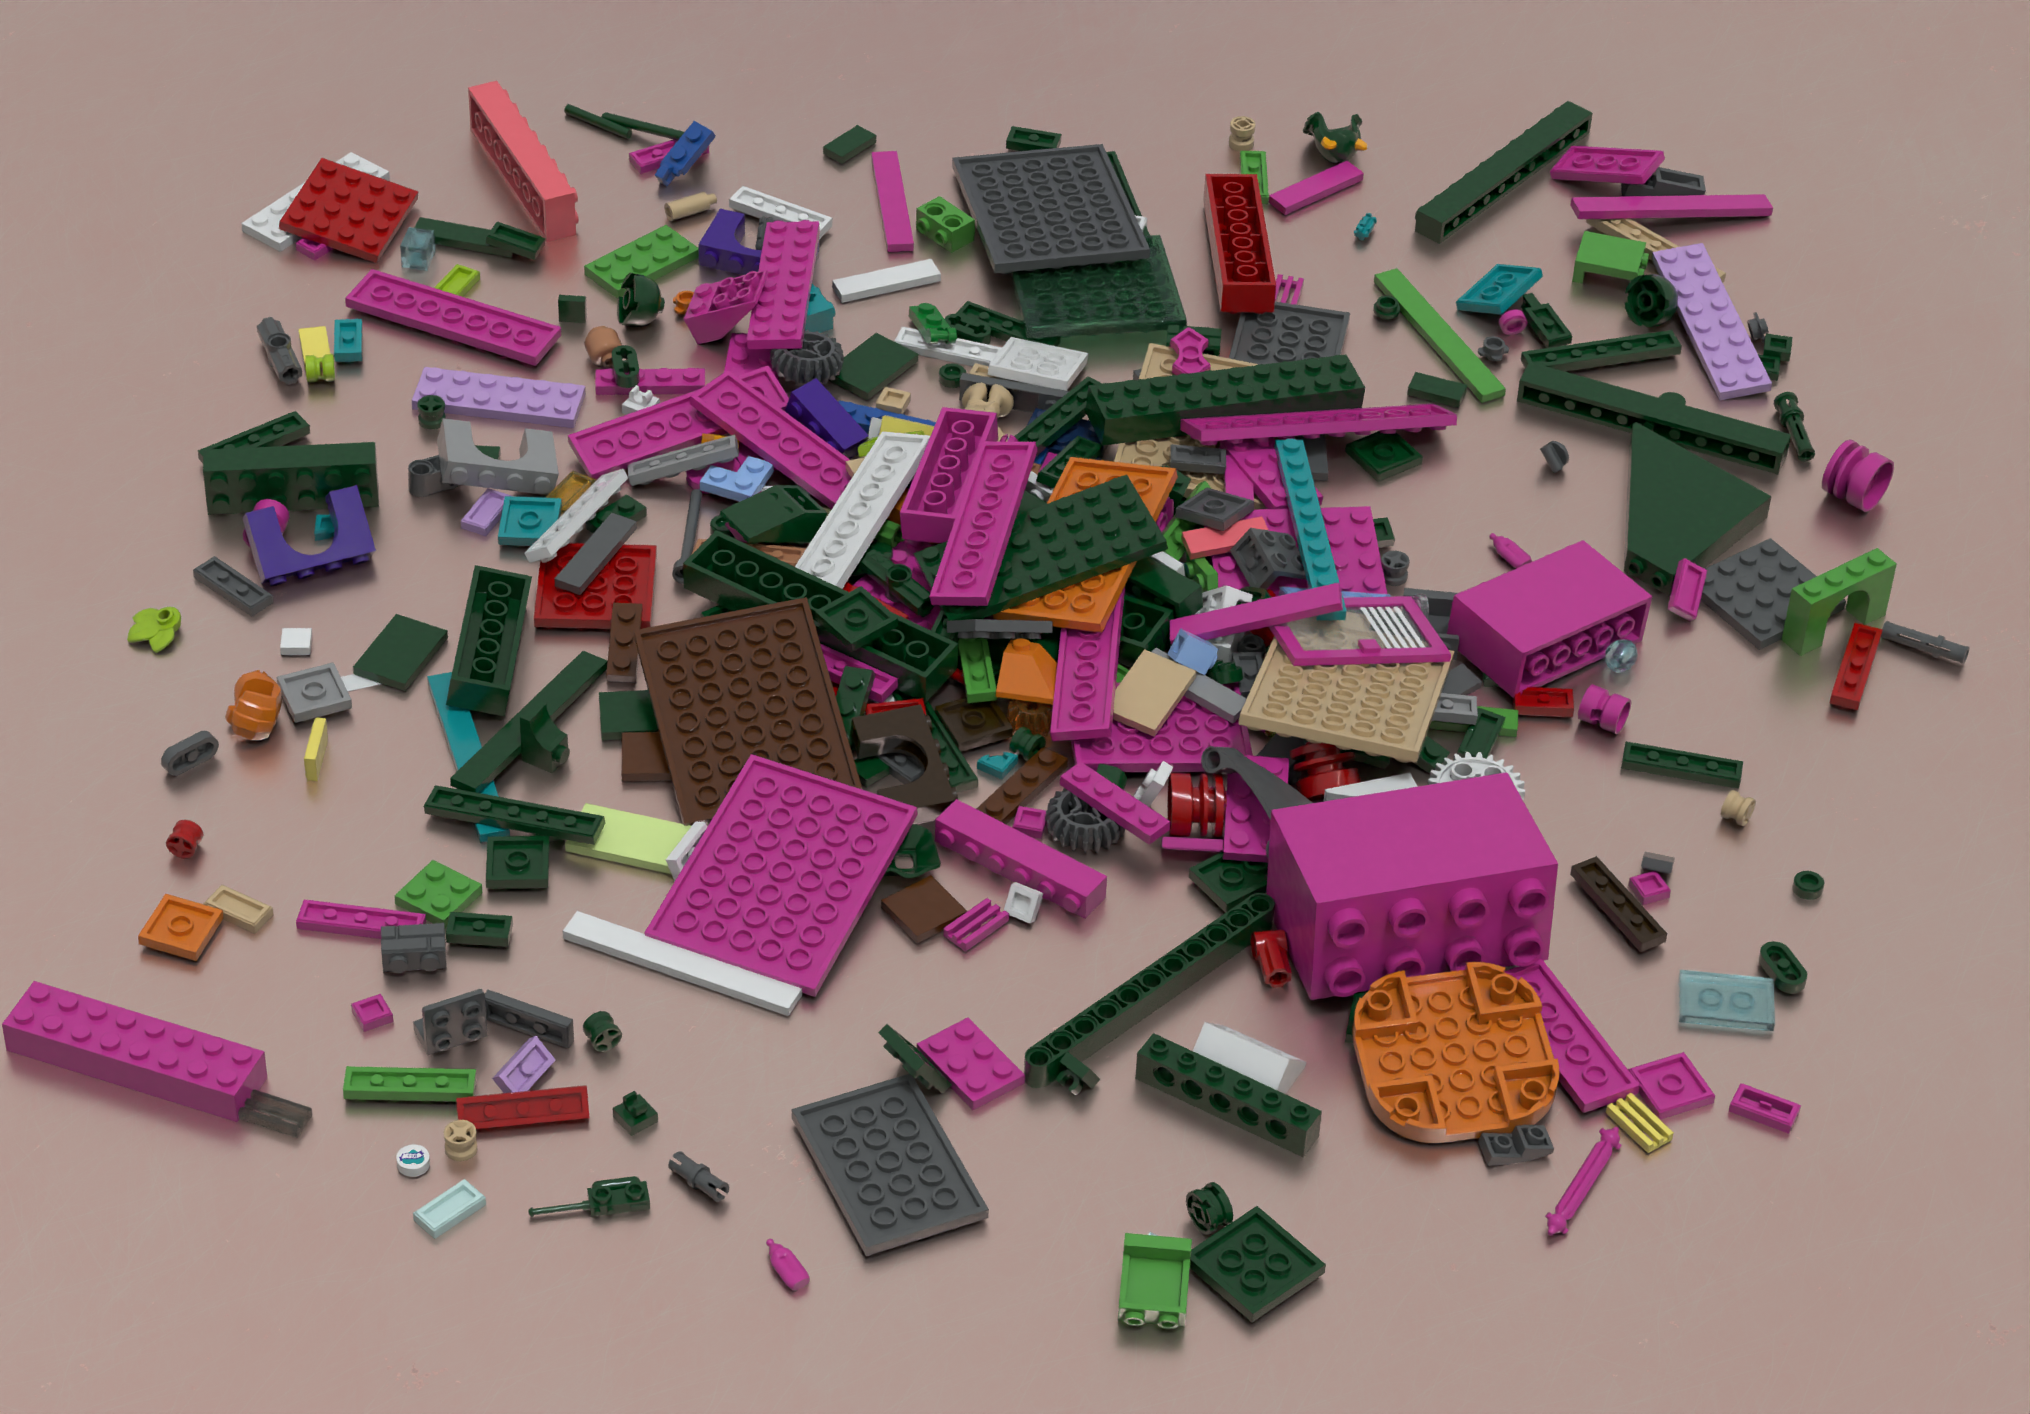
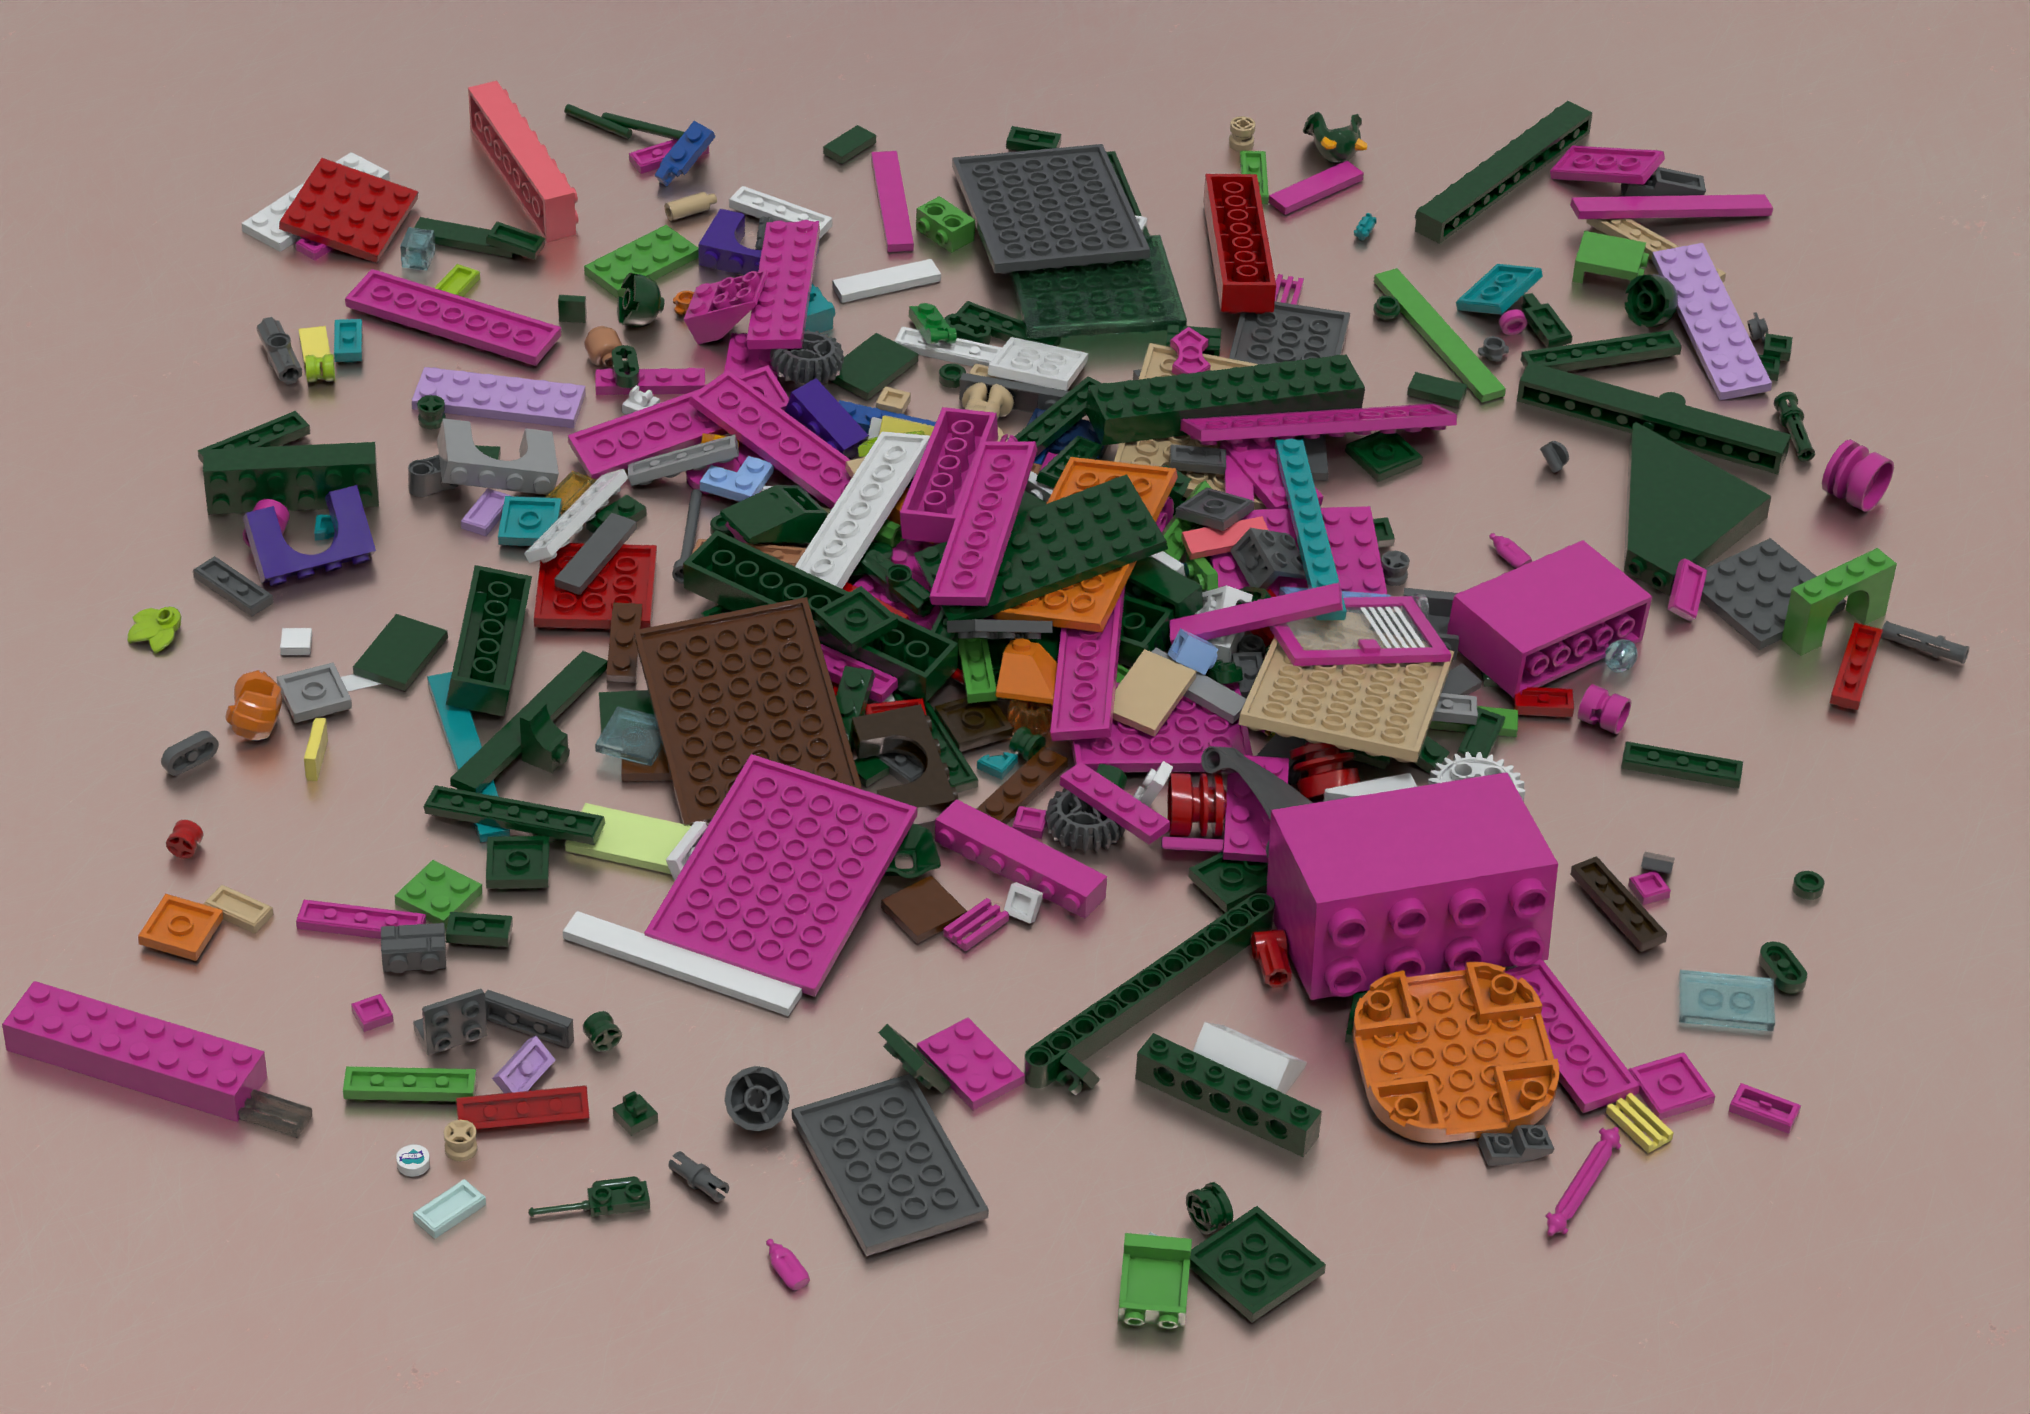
(630, 737): none -> clear light blue tile
(756, 1098): none -> dark grey cylinder
(1738, 808): tan wheel -> none

